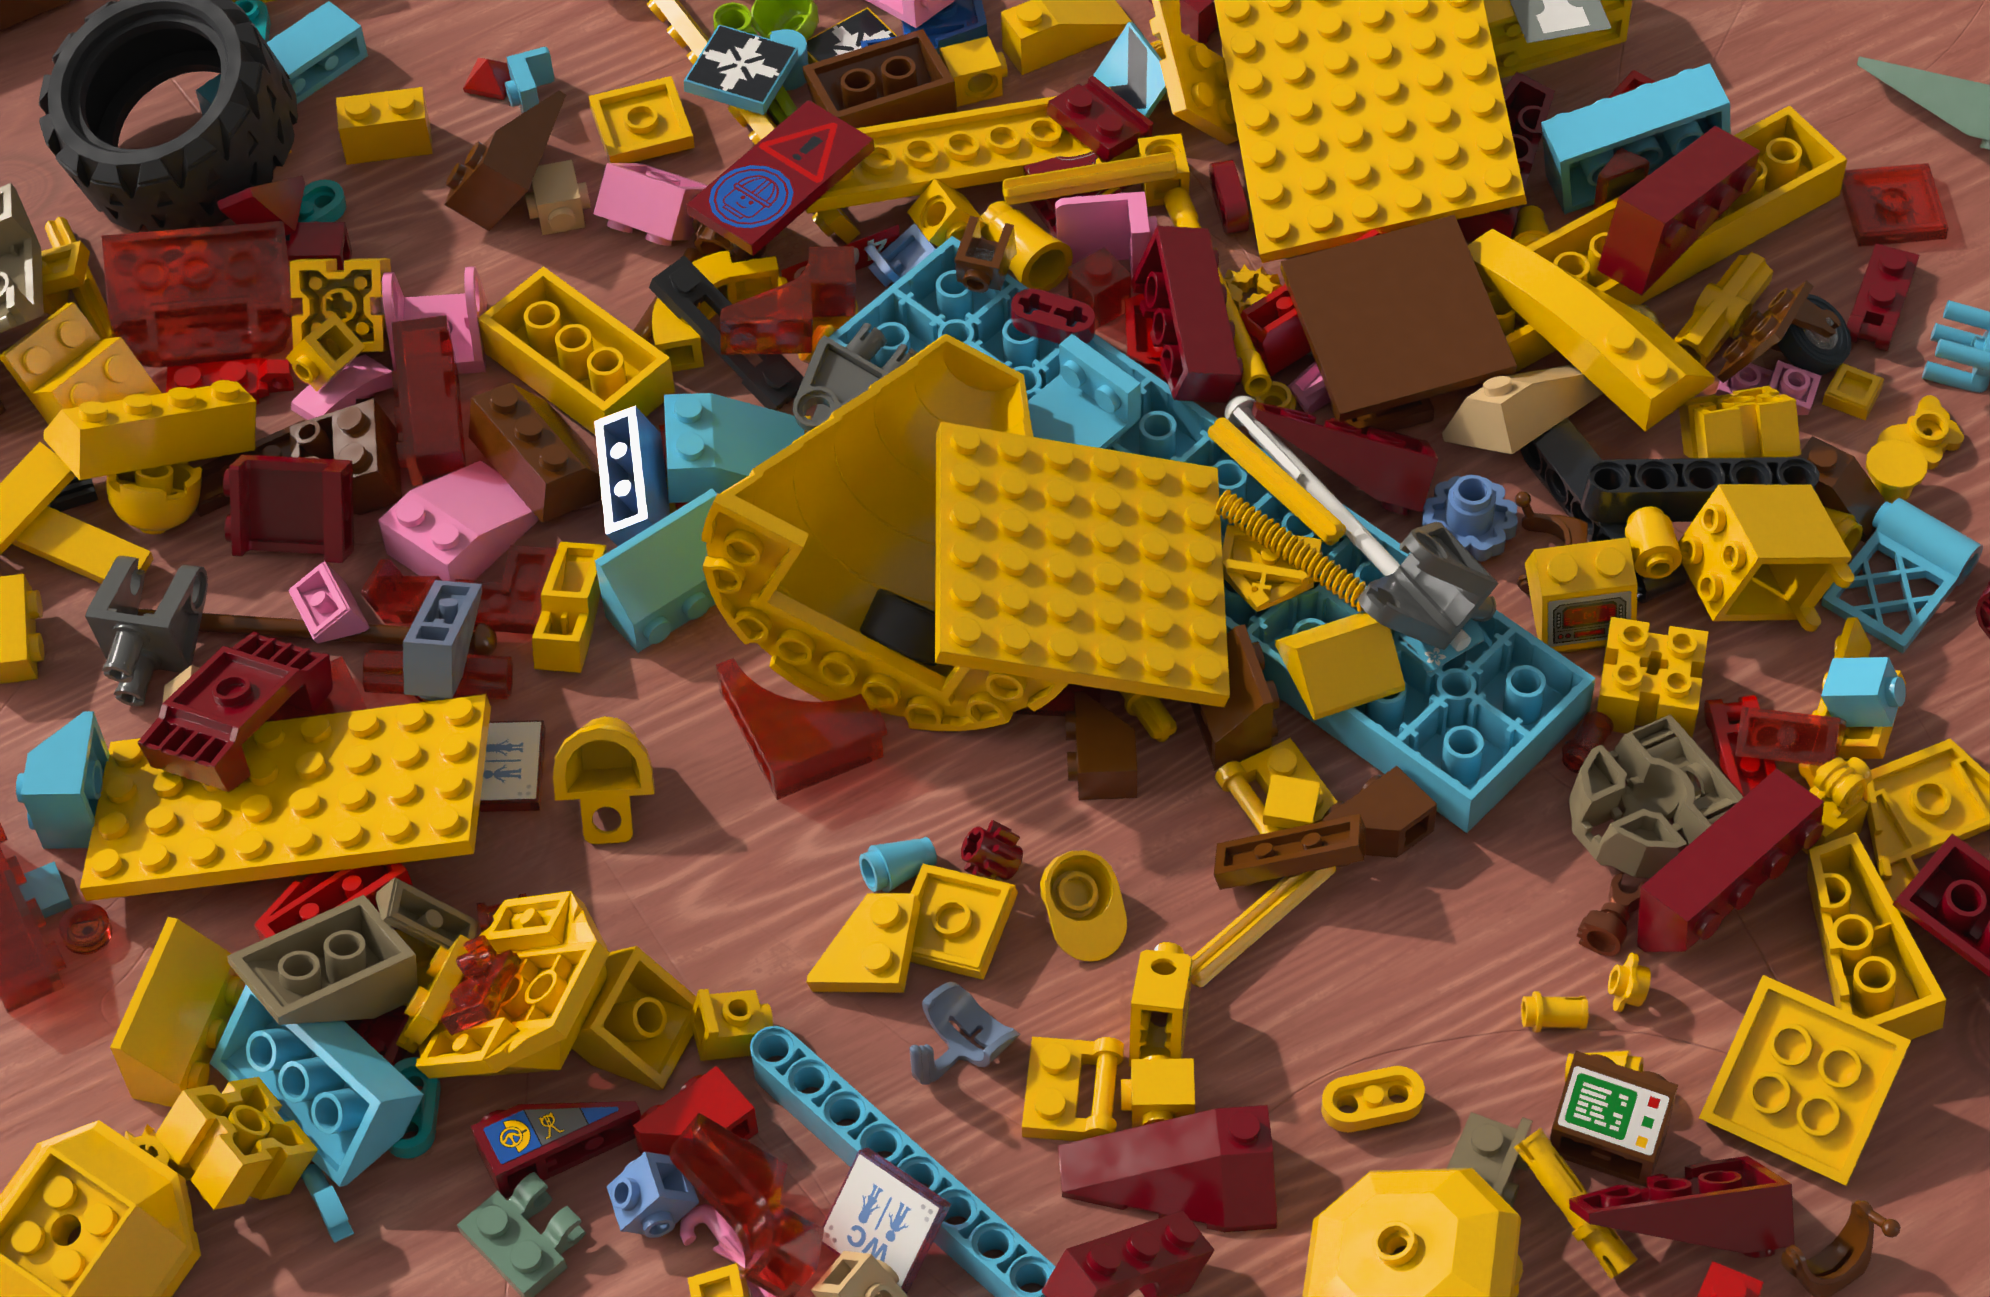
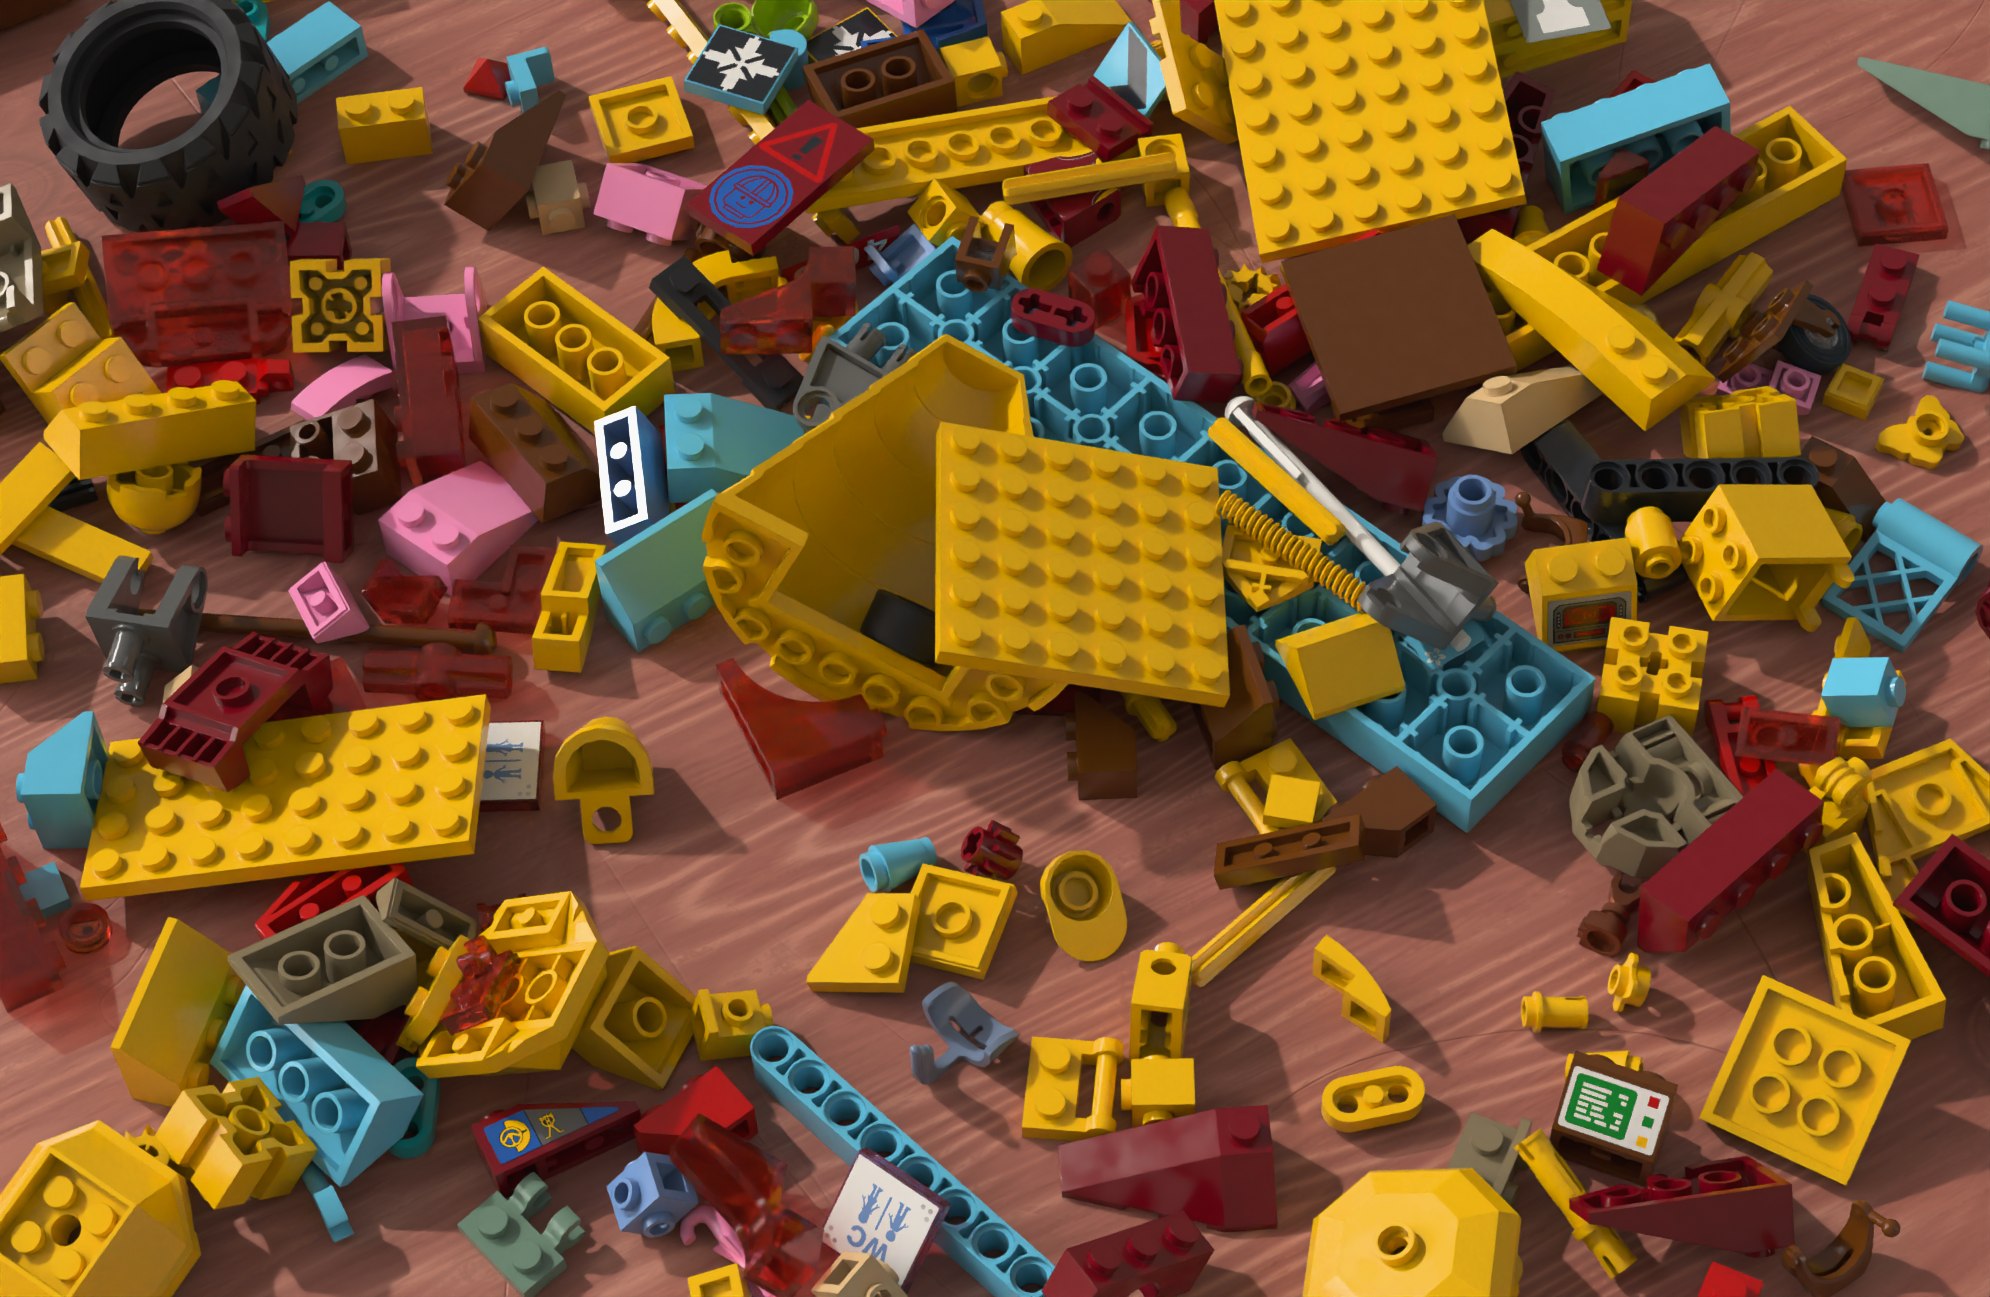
(325, 352): yellow brick -> none
(440, 640): sand blue slope -> none
(1088, 401): medium azure bracket -> none
(1106, 221): bright pink bracket -> none
(1229, 197): dark red beam -> none
(1362, 997): none -> yellow slope
(1896, 468): yellow piece -> none

